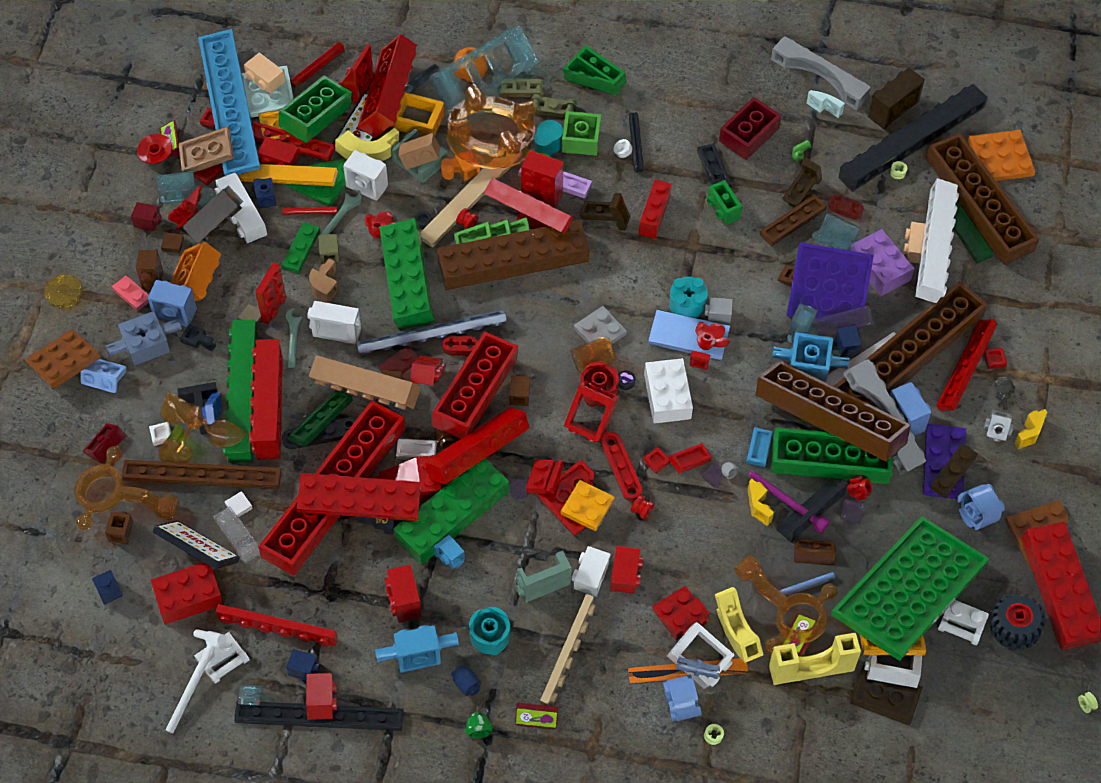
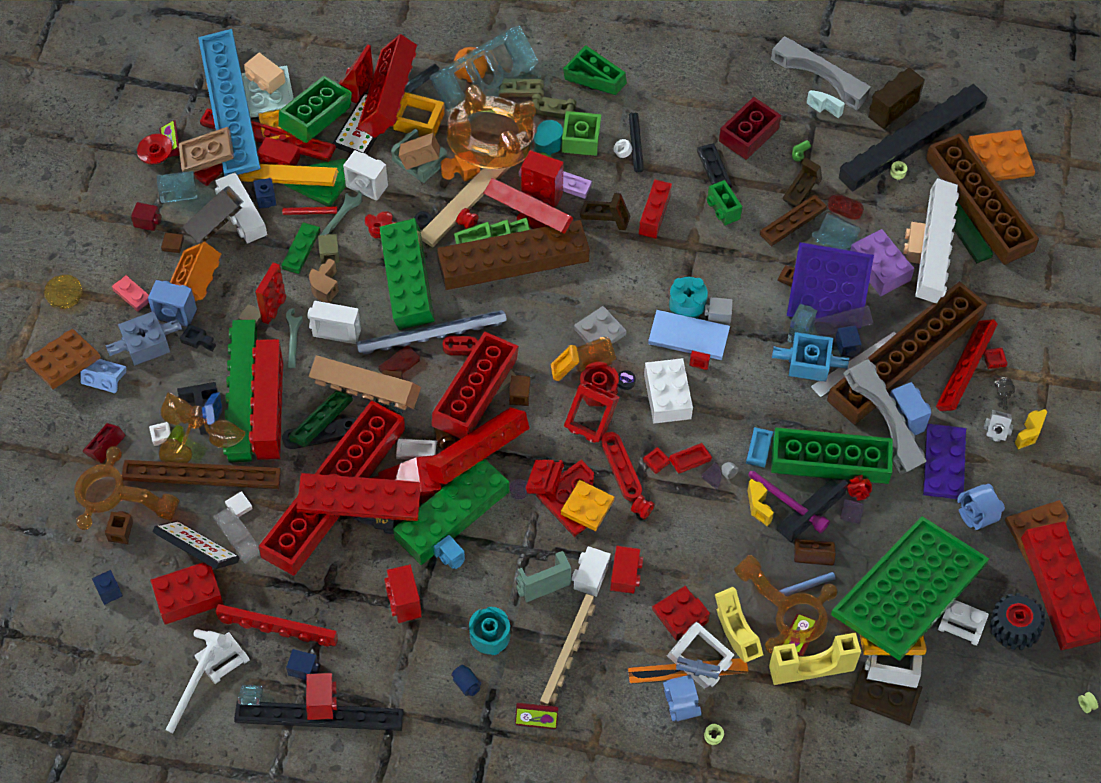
(149, 268): reddish brown brick -> none
(186, 209): red hinge -> none
(316, 65): red axle -> none
(377, 149): light yellow arch -> none
(417, 648): dark azure brick -> none
(427, 370): red brick -> none
(478, 726): green cone -> none
(564, 363): none -> light orange tile
(711, 336): red plate -> none
(833, 410): reddish brown brick -> none
(953, 471): dark brown plate -> none

